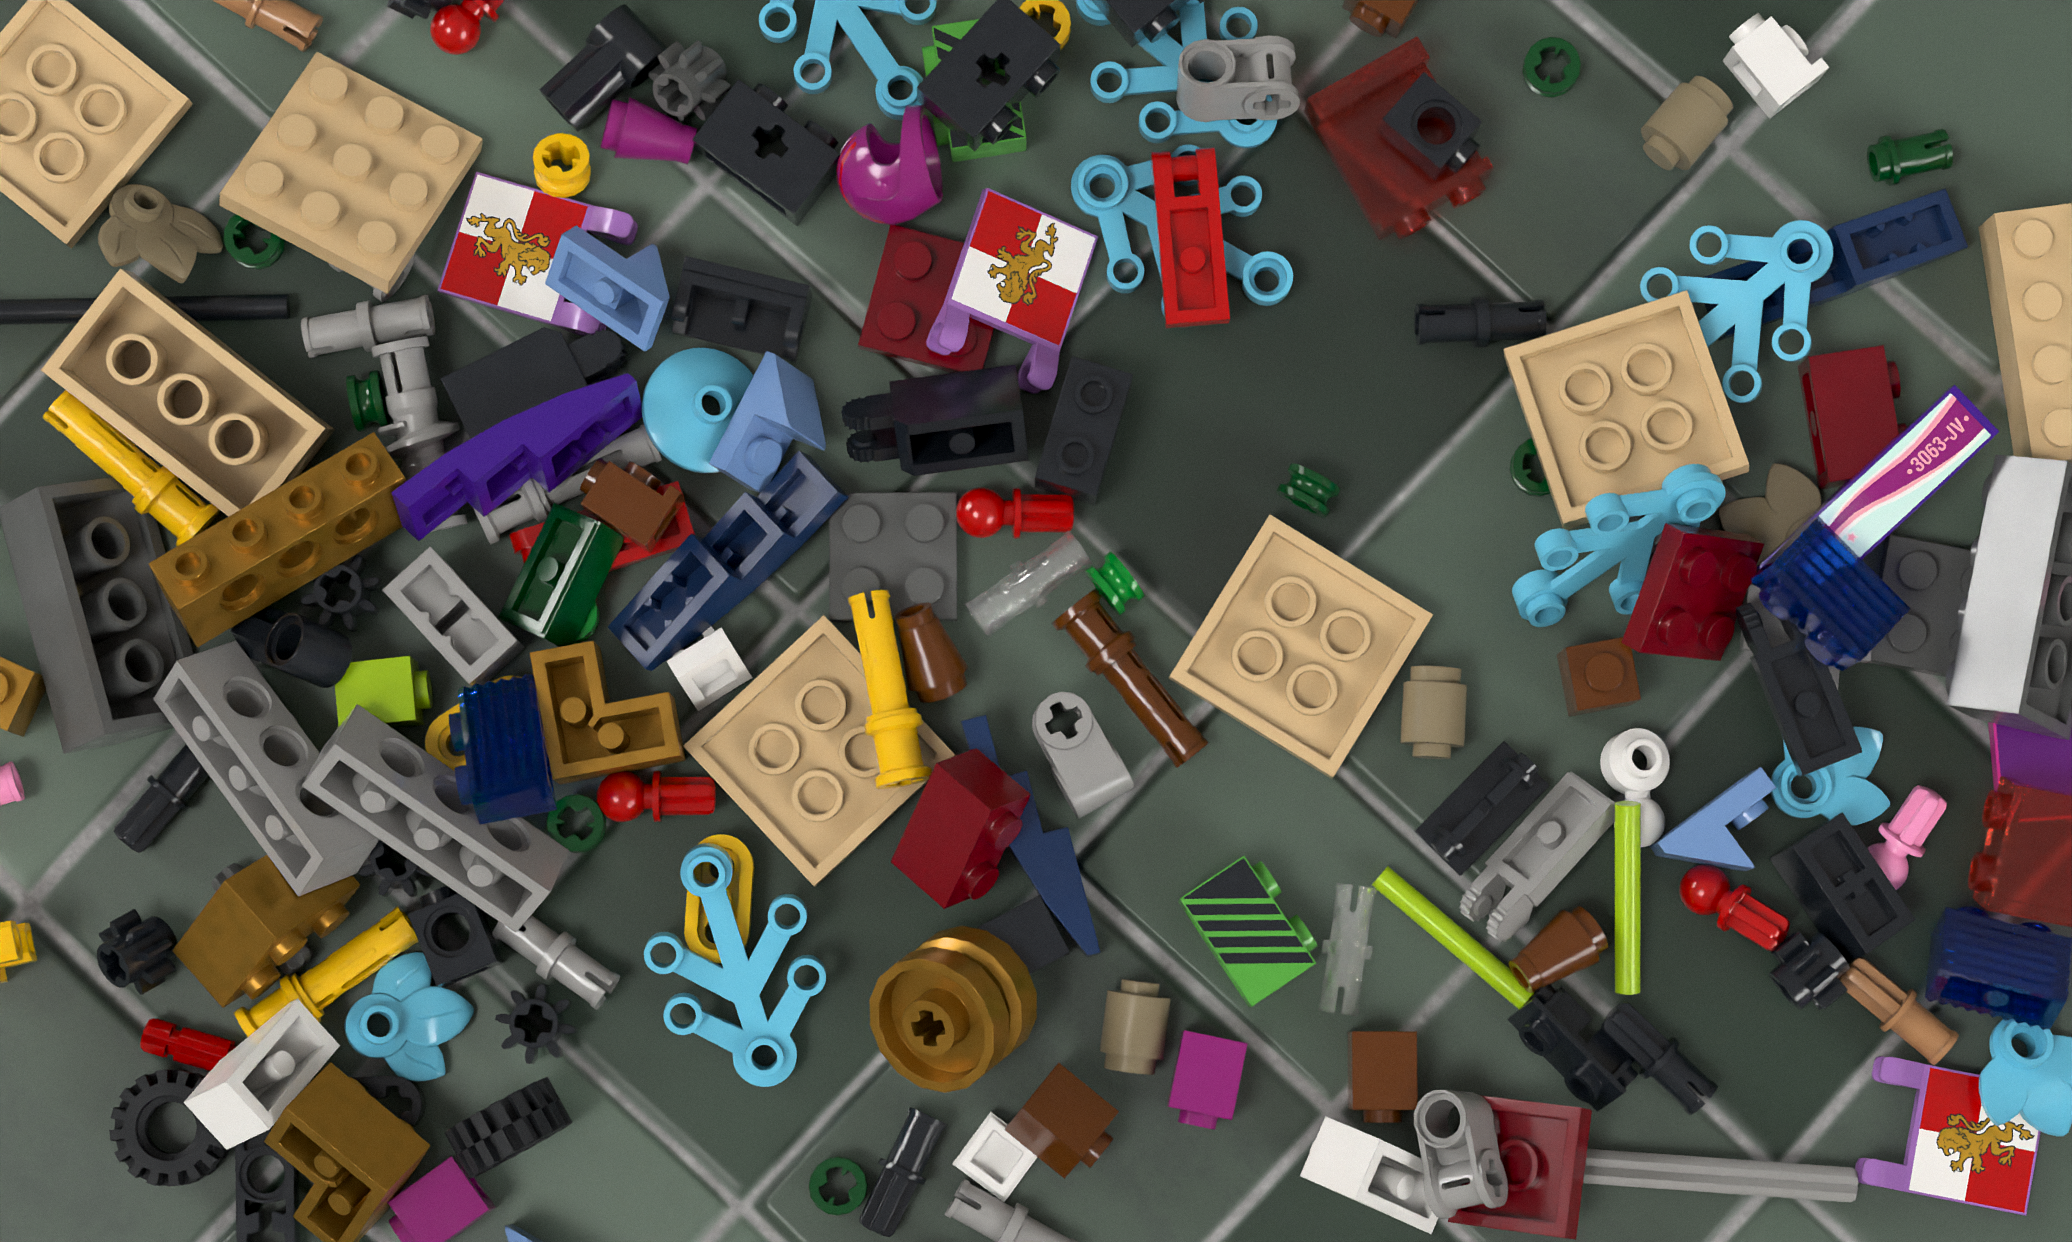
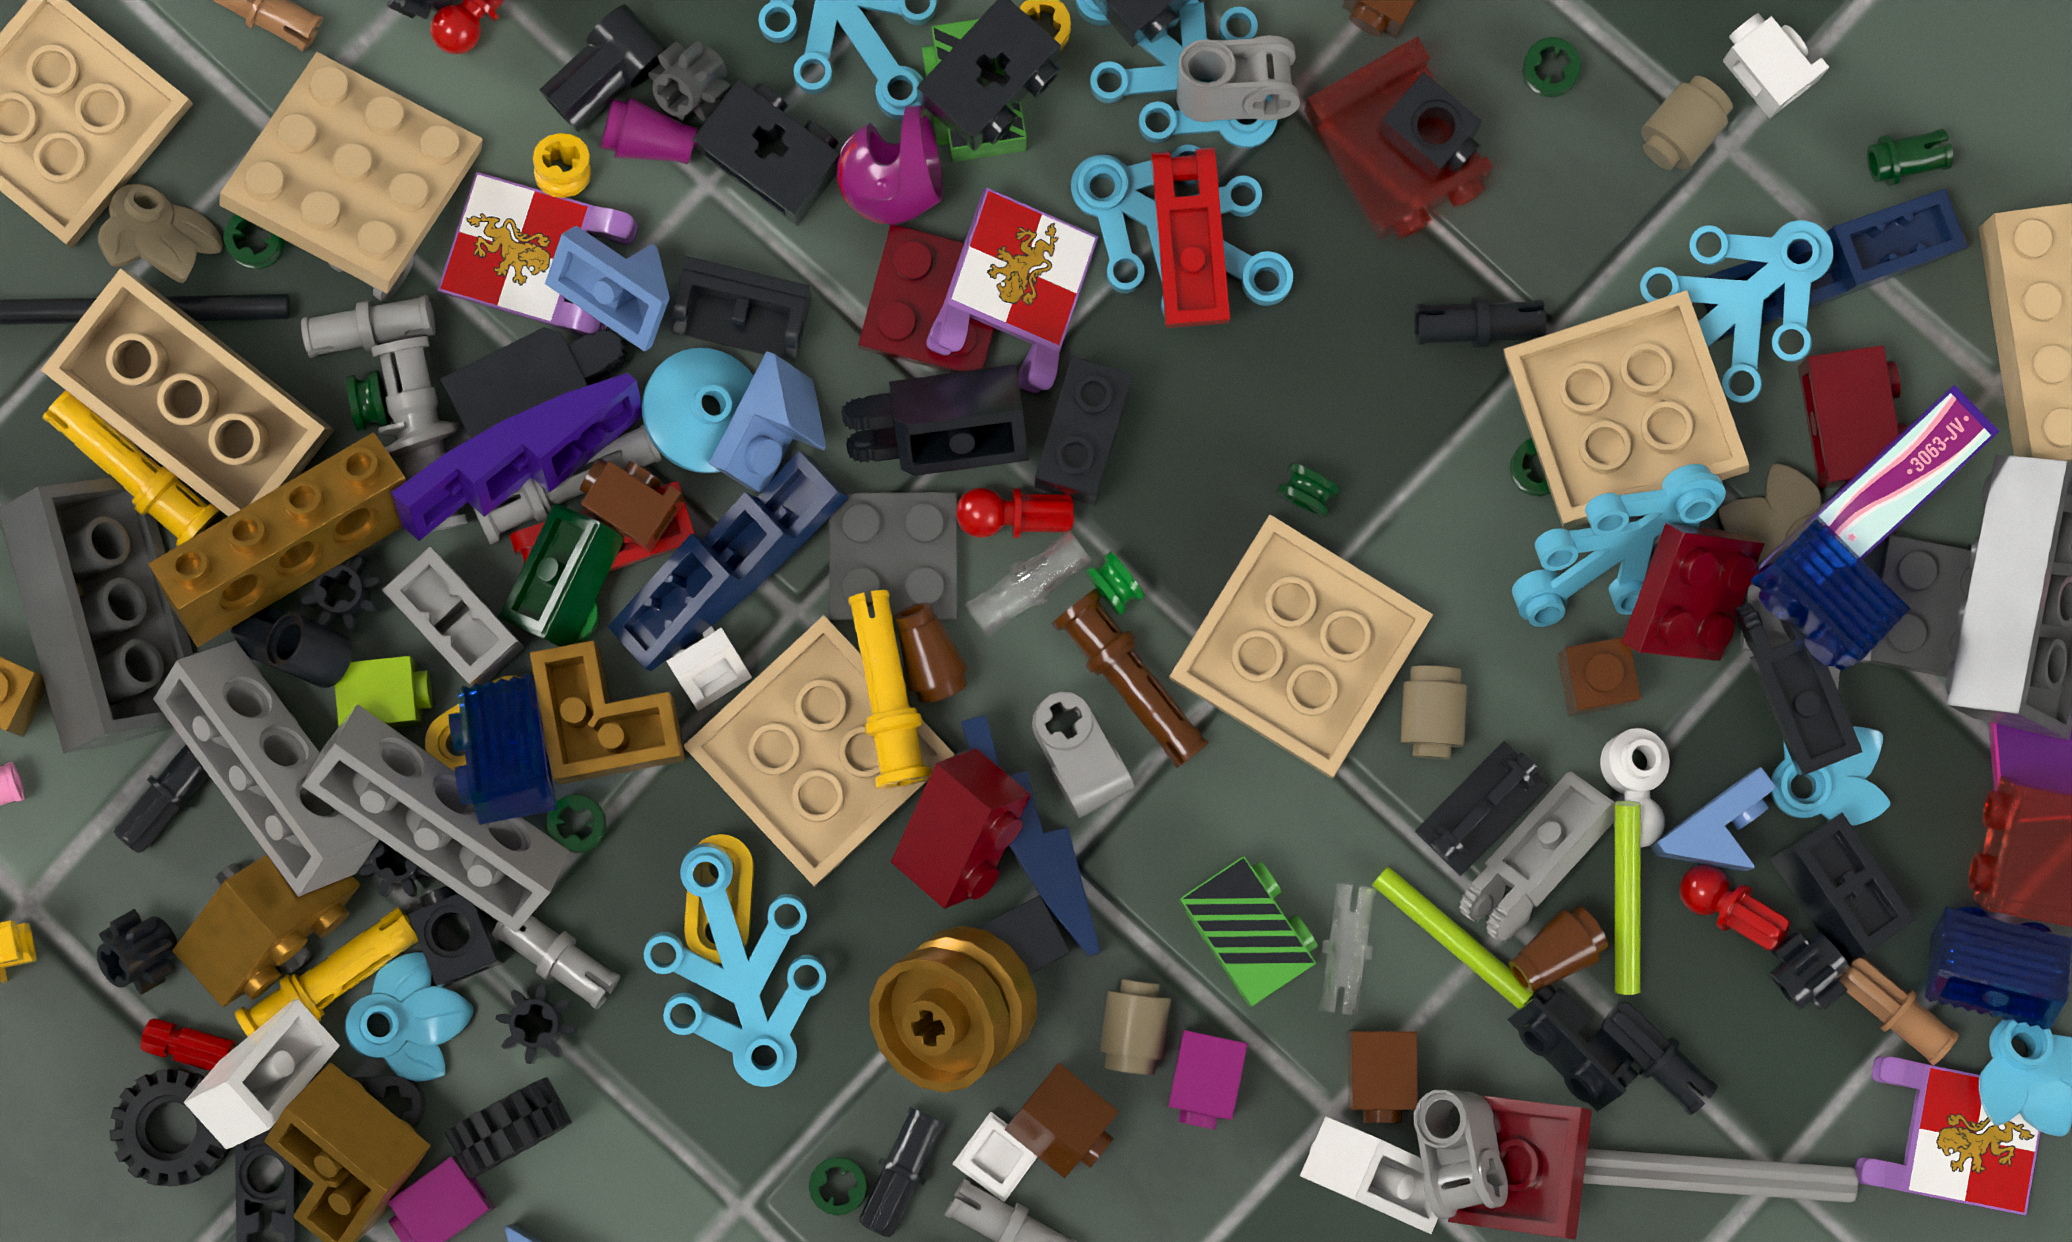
(625, 796): red axle -> none
(1907, 833): bright pink axle -> none

